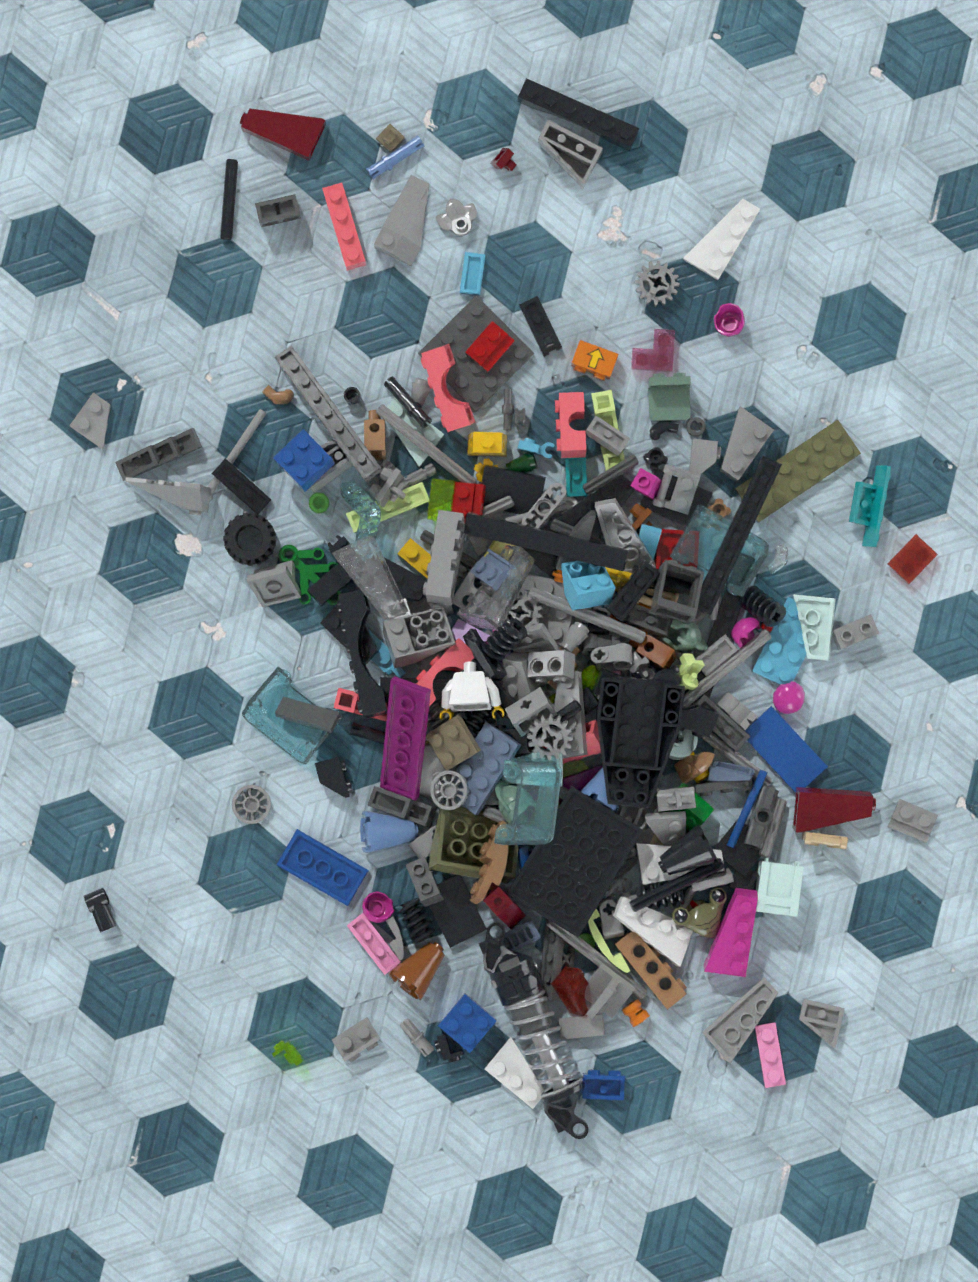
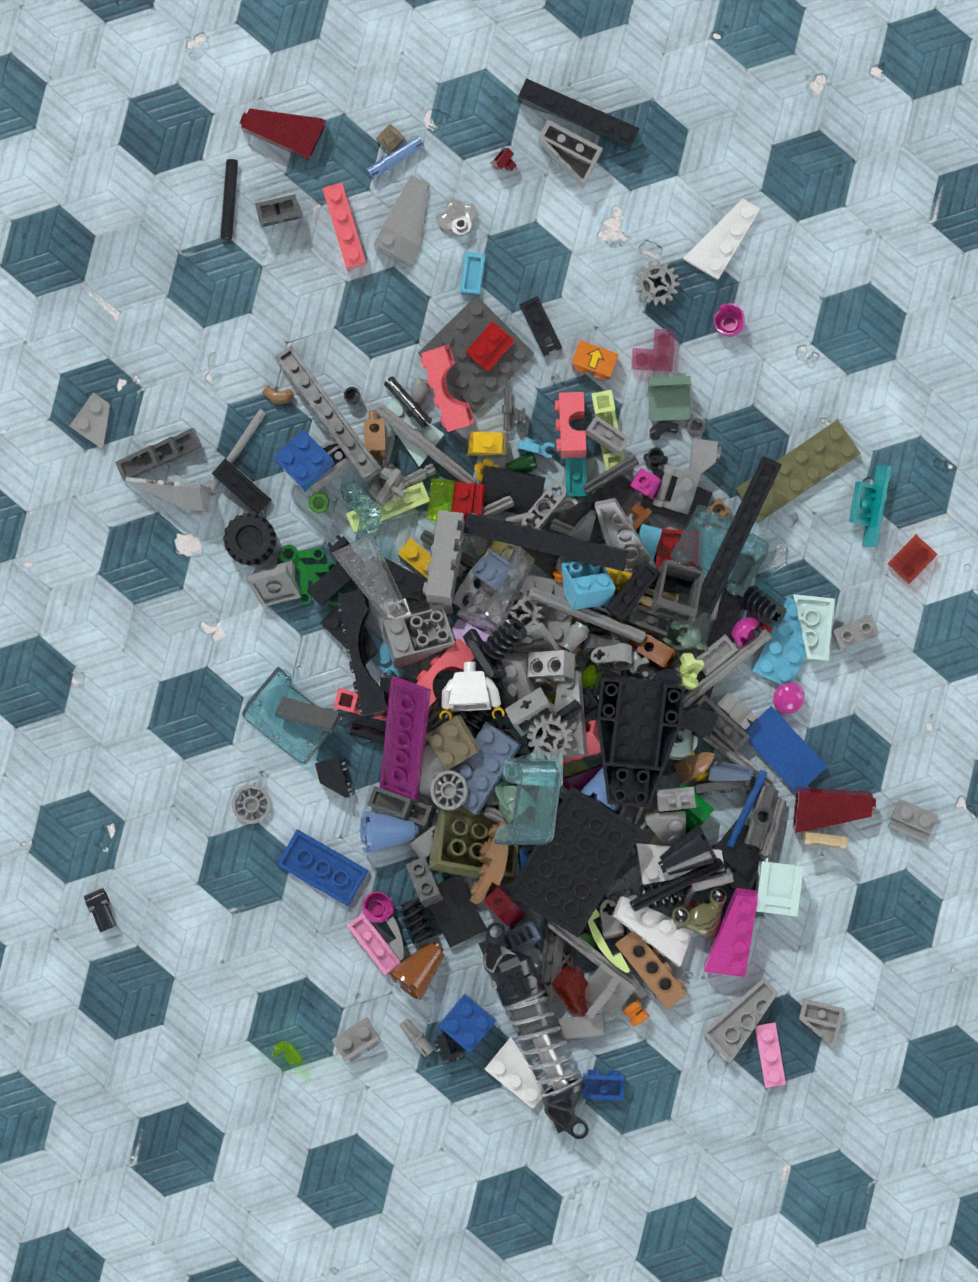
(744, 443): light grey wedge -> none

